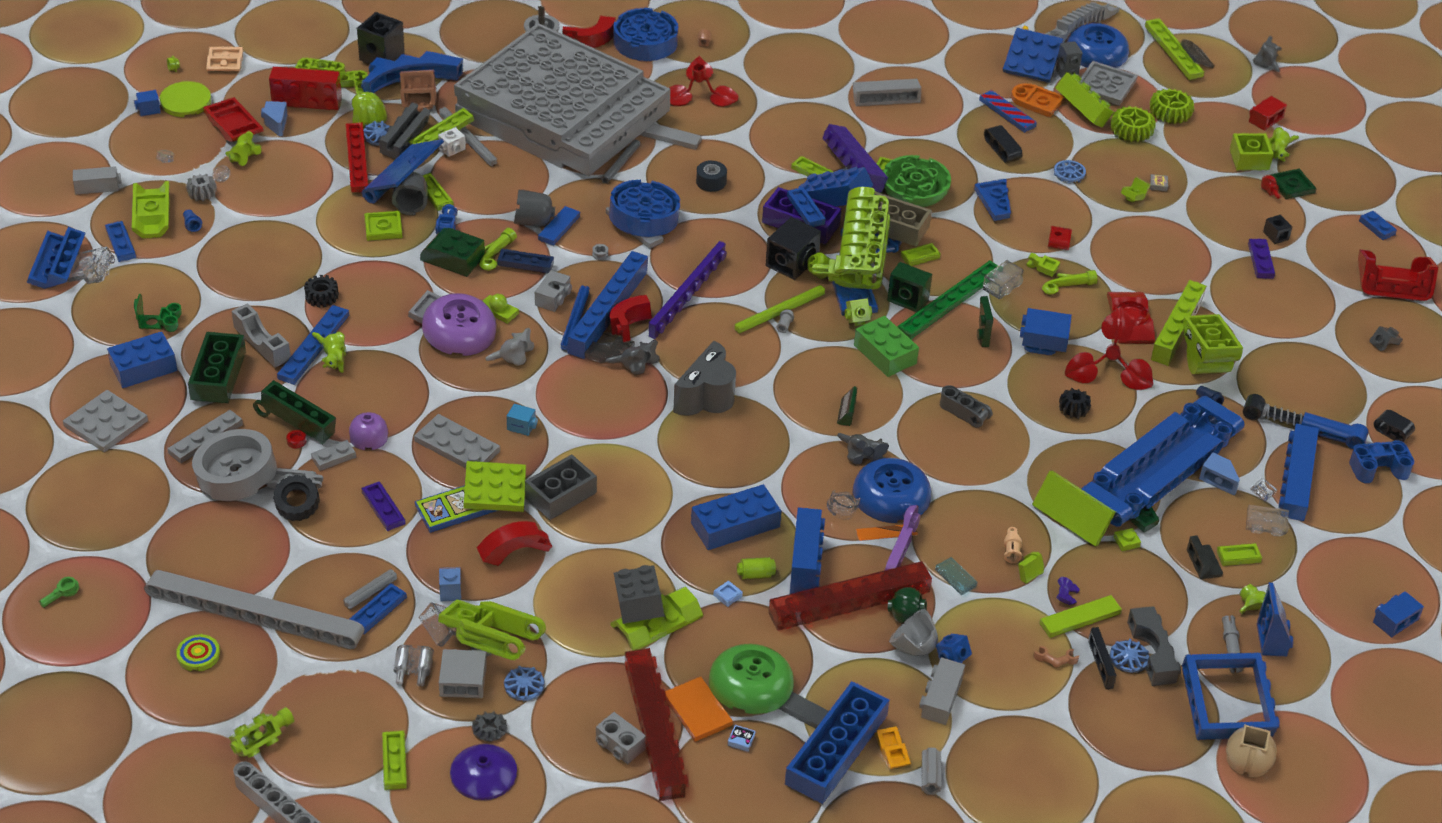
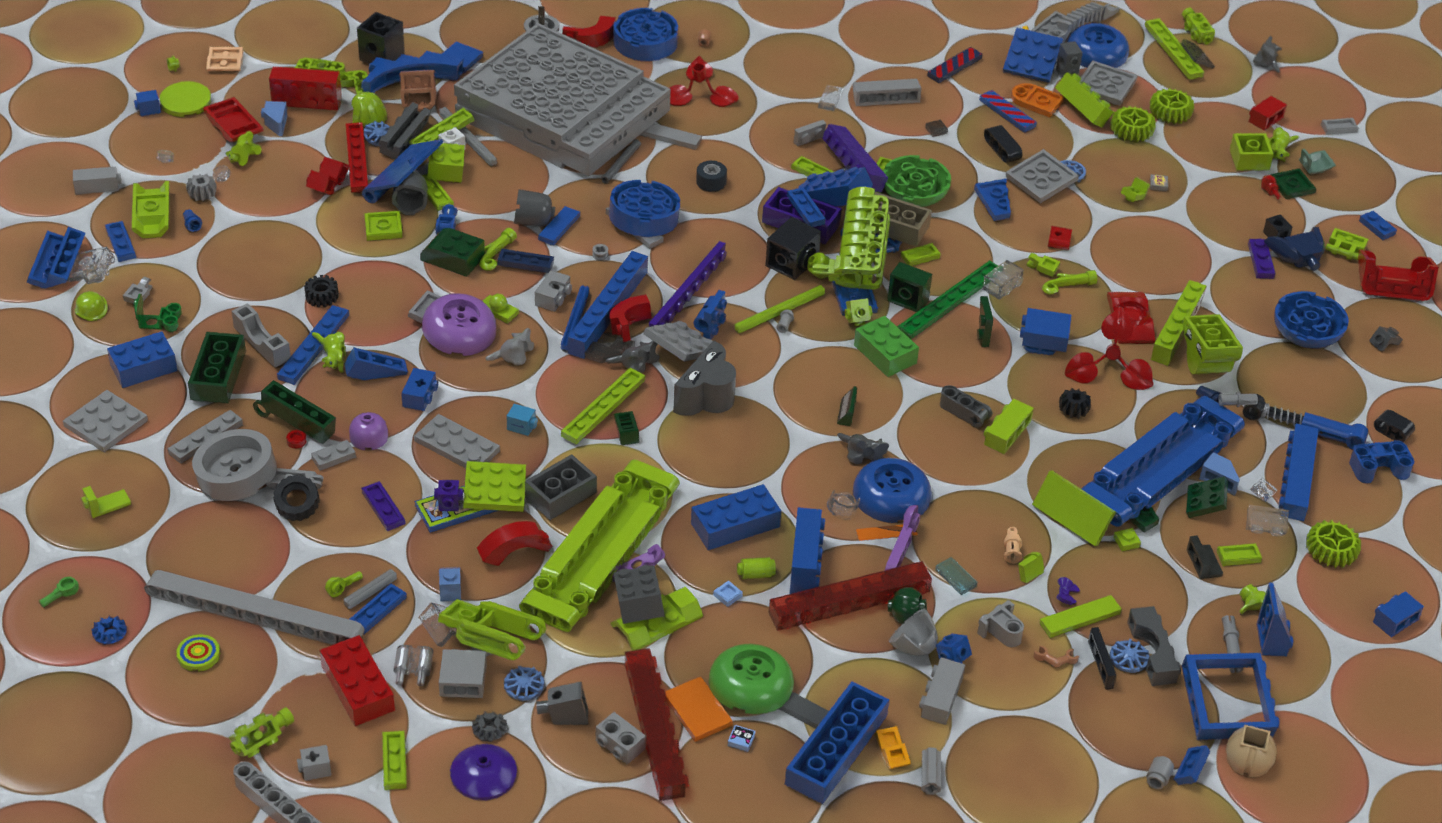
(91, 306): none -> lime helmet
(104, 504): none -> lime bracket
(110, 636): none -> blue gear
(142, 288): none -> light grey plate
(314, 762): none -> light grey brick
(330, 174): none -> red brick
(336, 585): none -> lime plate
(357, 680): none -> red brick
(372, 365): none -> blue slope
(419, 389): none -> blue brick
(446, 163): none -> lime brick
(448, 495): none -> dark purple brick
(467, 53): none -> blue tile
(566, 705): none -> dark grey torso
(597, 543): none -> lime panel
(602, 406): none -> lime plate
(627, 430): none -> dark green slope
(649, 558): none -> medium lavender piece
(678, 339): none -> light grey plate
(711, 315): none -> blue plate
(809, 132): none -> light grey plate
(830, 98): none -> clear tile
(936, 128): none -> clear smoke tile
(954, 64): none -> dark blue tile
(1002, 625): none -> light grey pin
(1008, 426): none -> lime brick
(1042, 176): none -> light grey plate
(1049, 23): none -> light grey plate
(1159, 772): none -> light grey brick
(1192, 765): none -> blue plate
(1198, 26): none -> lime brick
(1207, 497): none -> dark green plate
(1237, 399): none -> light grey axle
(1299, 249): none -> dark blue torso
(1310, 319): none -> blue brick
(1316, 162): none -> sand green piece
(1333, 543): none -> lime gear
(1339, 126): none -> light grey tile
(1346, 240): none -> lime plate

